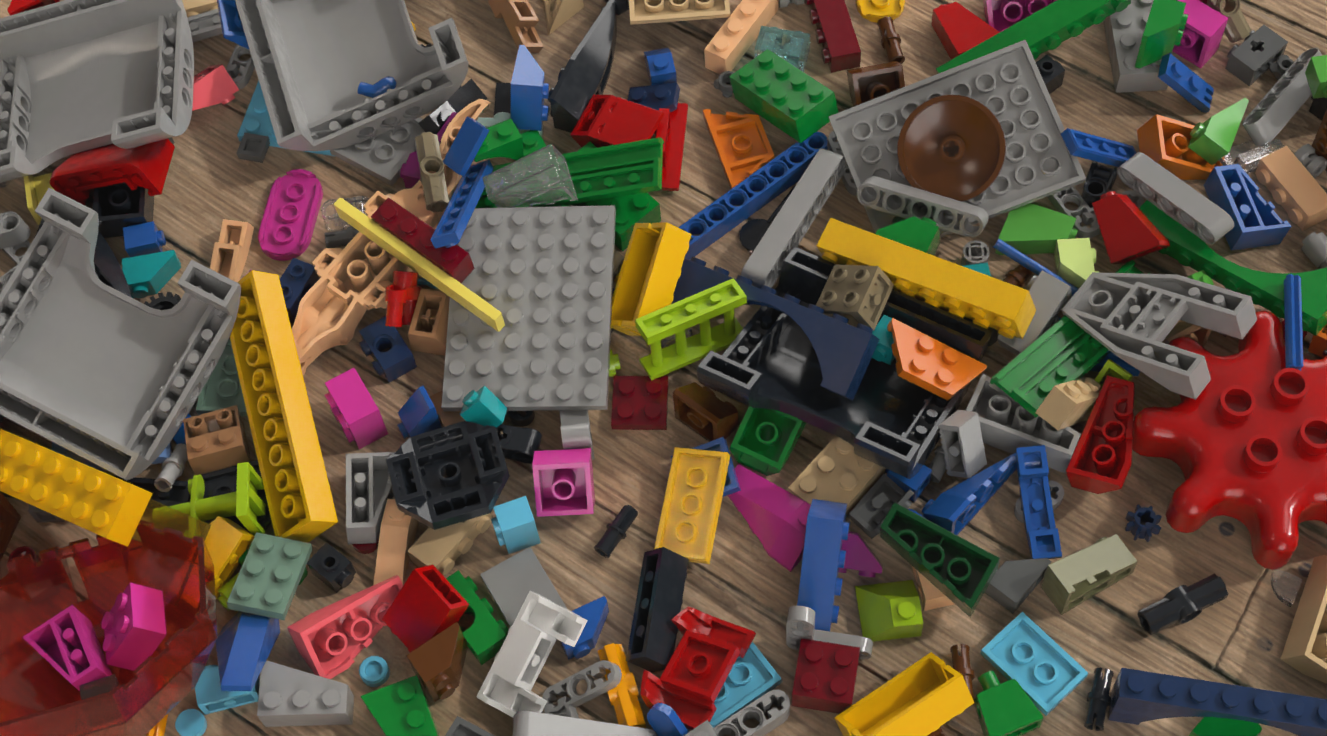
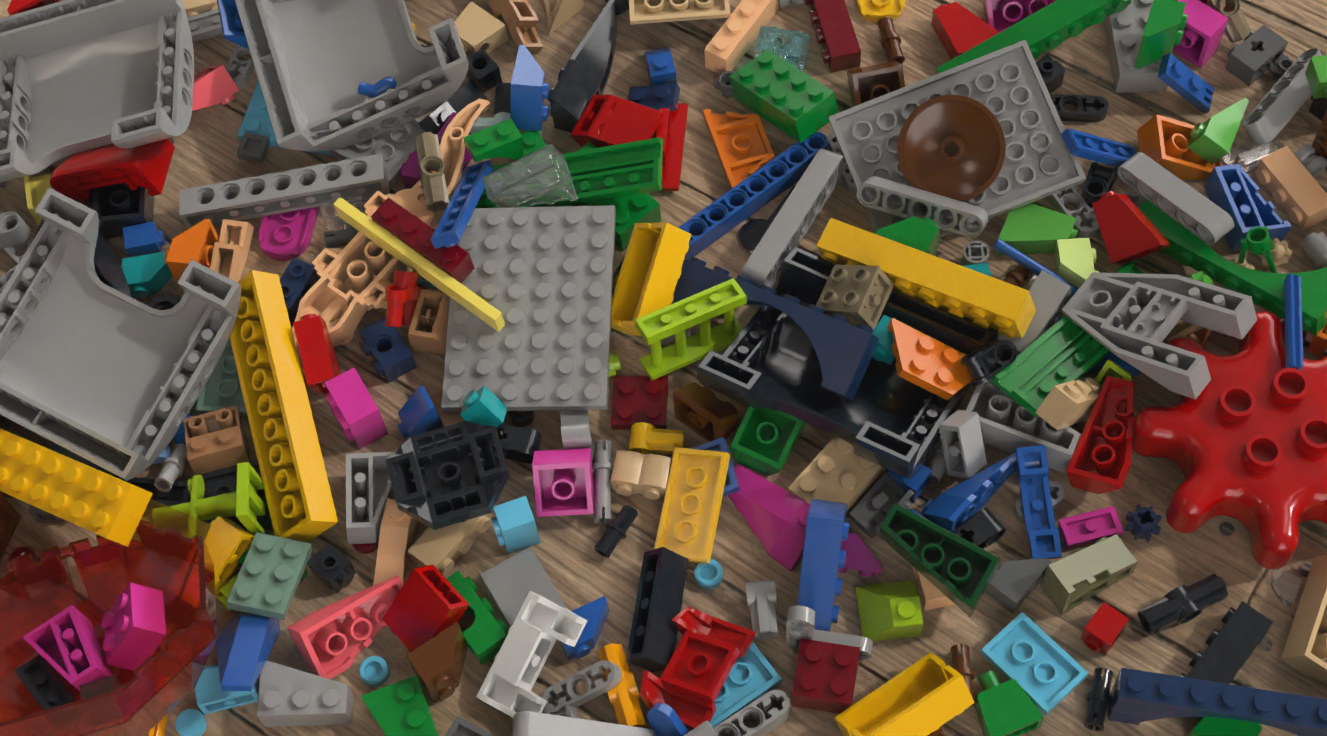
(43, 684): none -> black plate
(193, 244): none -> orange slope
(284, 191): none -> light grey brick
(316, 352): none -> red slope
(465, 146): blue tile -> none
(480, 30): none -> tan torso
(483, 70): none -> black brick
(602, 469): none -> light grey pin
(640, 474): none -> tan brick
(649, 440): none -> yellow piece
(708, 575): none -> medium azure tile
(762, 603): none -> light grey piece
(981, 529): none -> black piece
(984, 362): none -> black piece
(1078, 101): none -> black beam
(1090, 527): none -> dark pink plate
(1104, 629): none -> red brick
(1230, 646): none -> black brick
(1260, 243): none -> green plant

